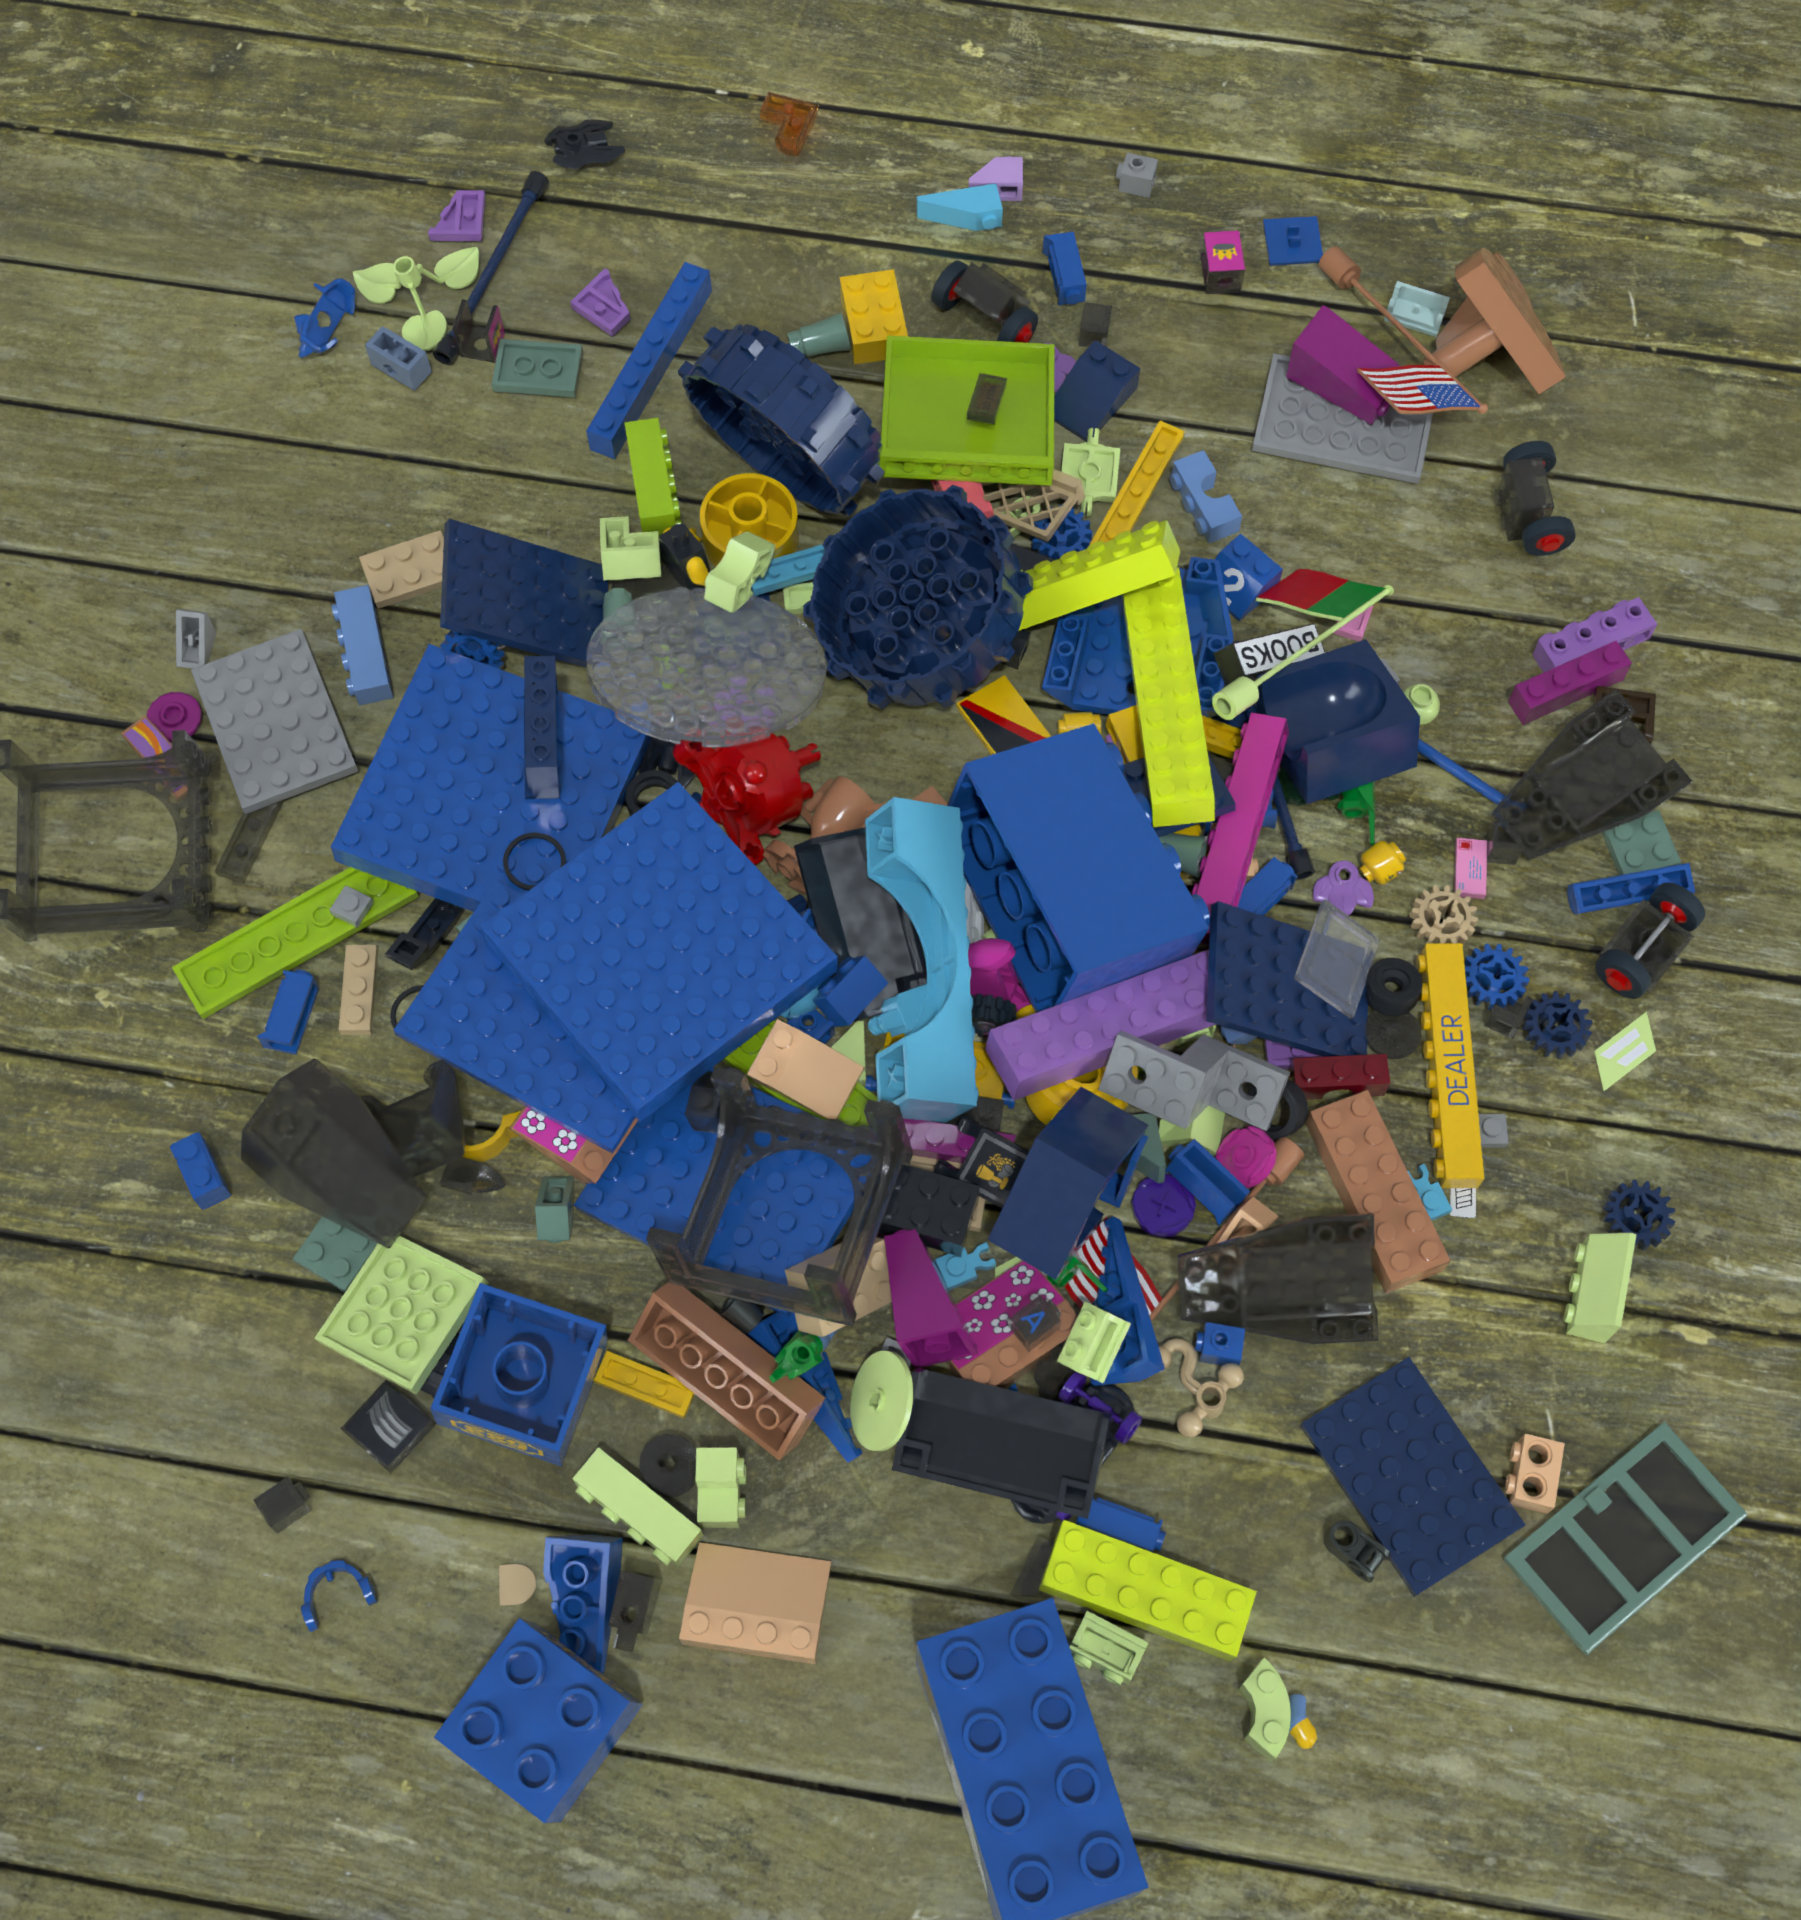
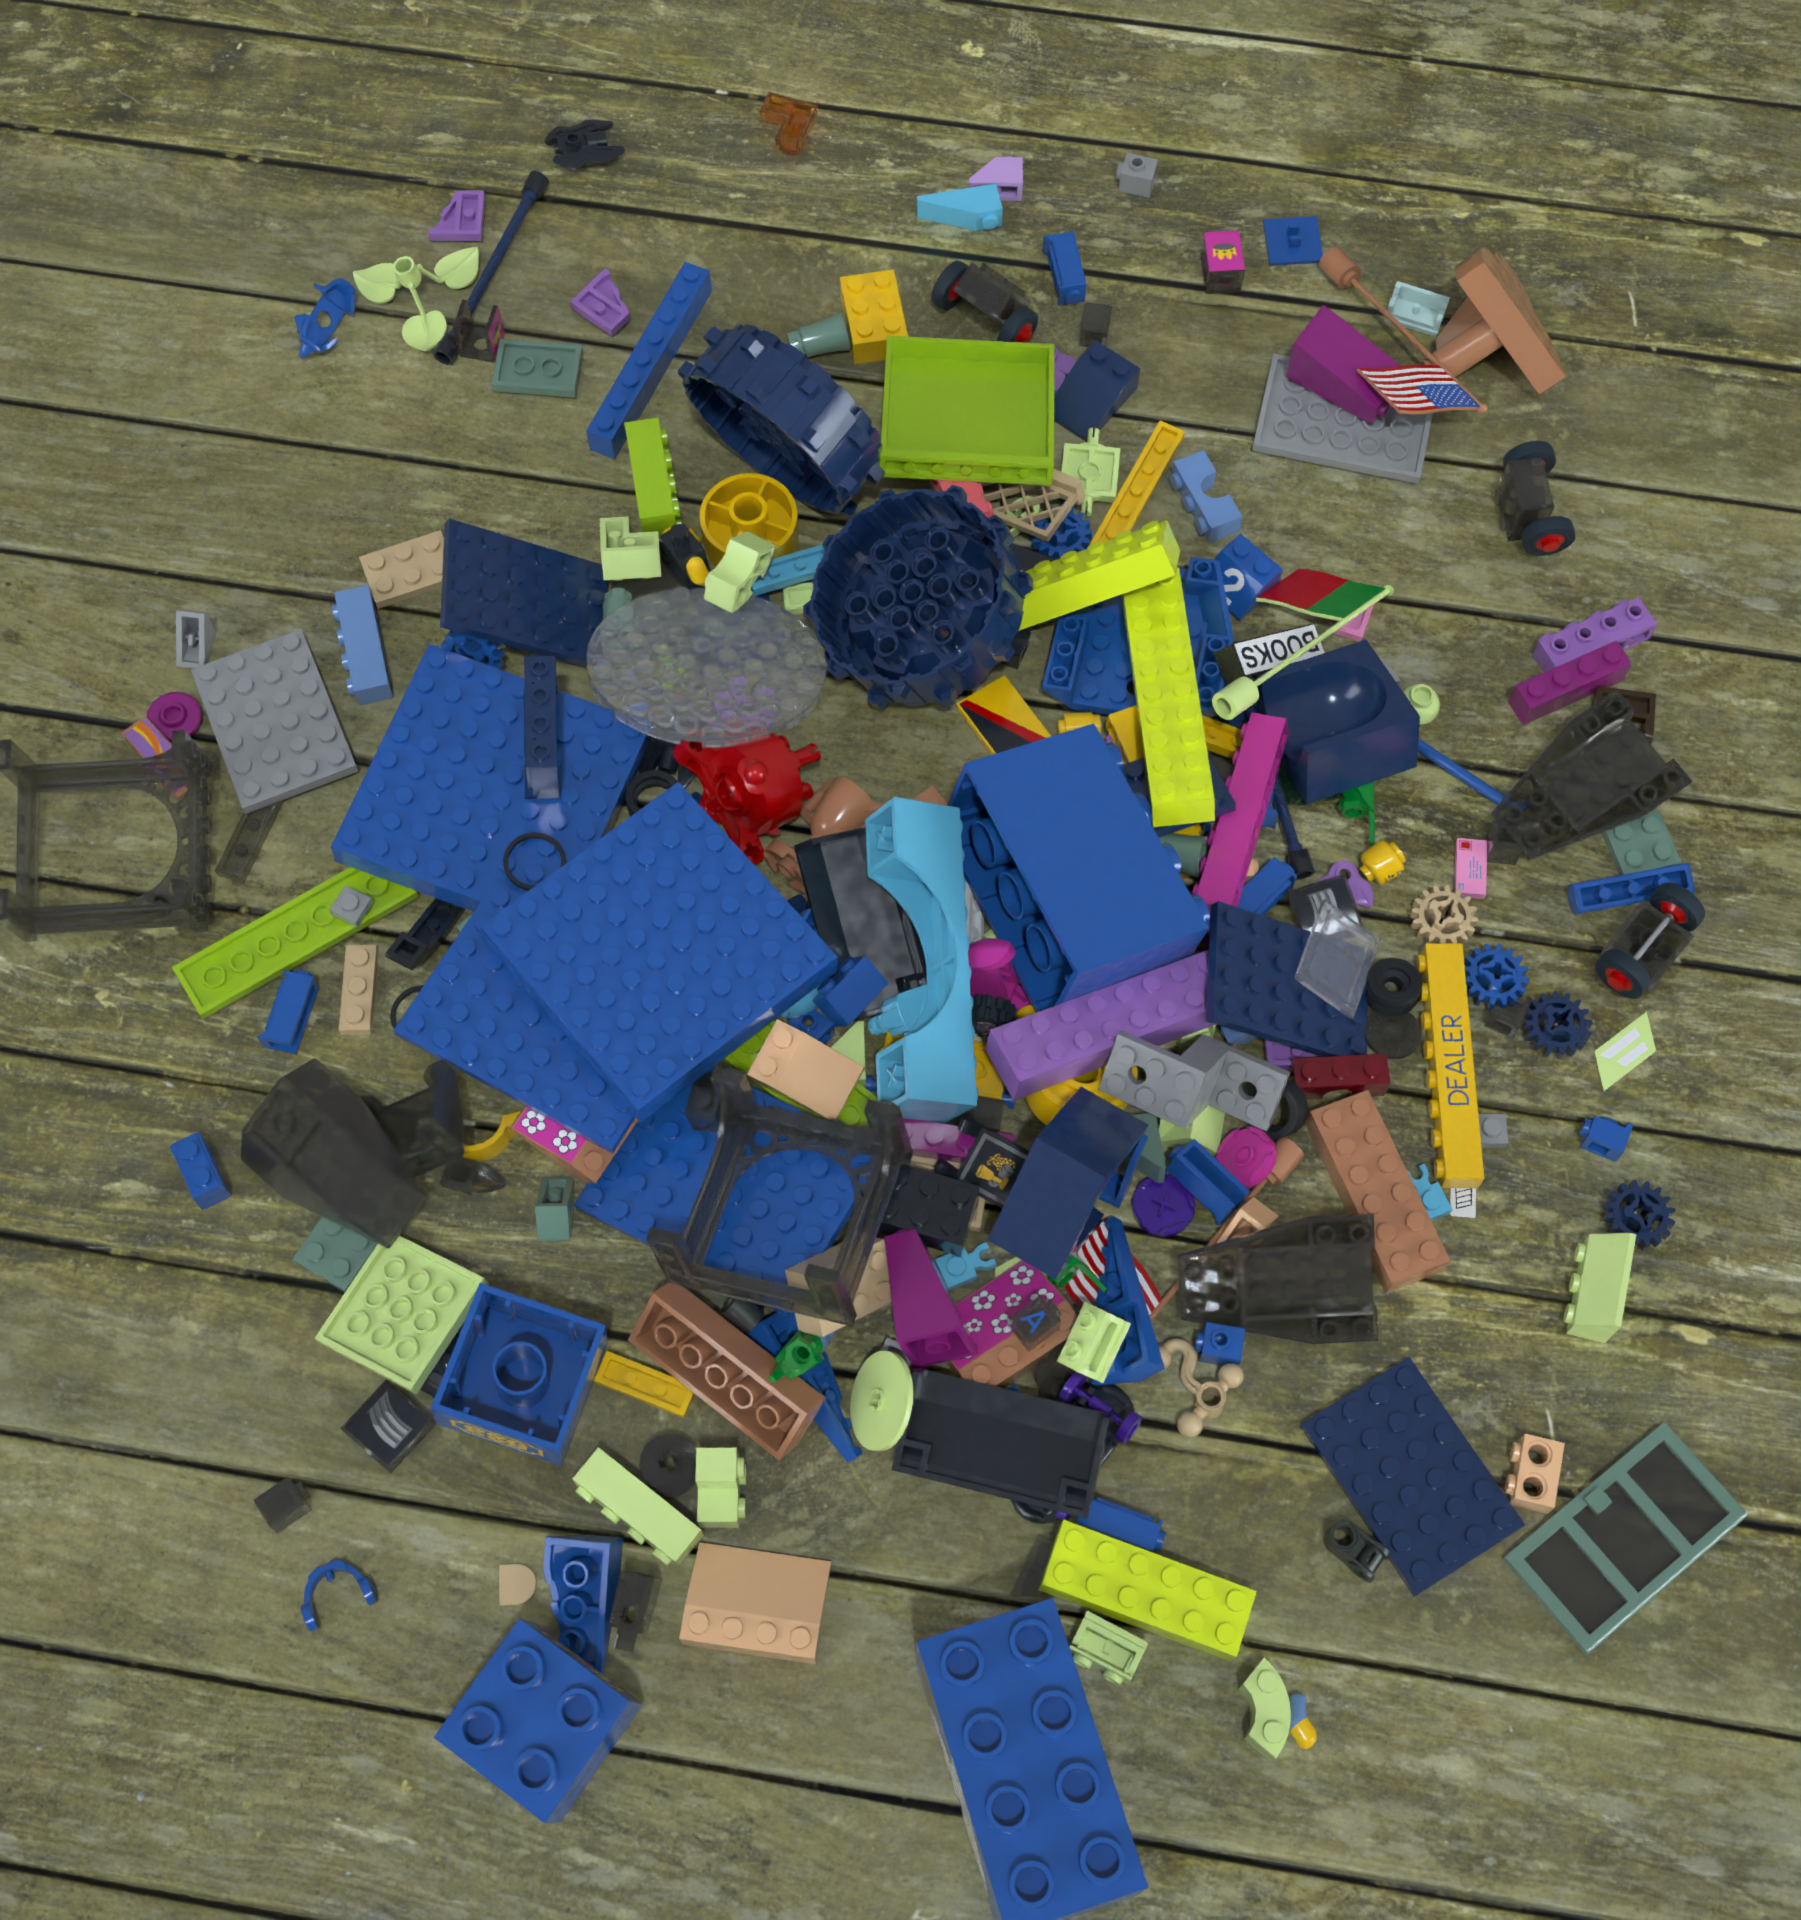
(398, 358): sand blue brick -> none
(986, 398): clear smoke tile -> none
(1307, 900): none -> black slope
(1605, 1137): none -> blue brick

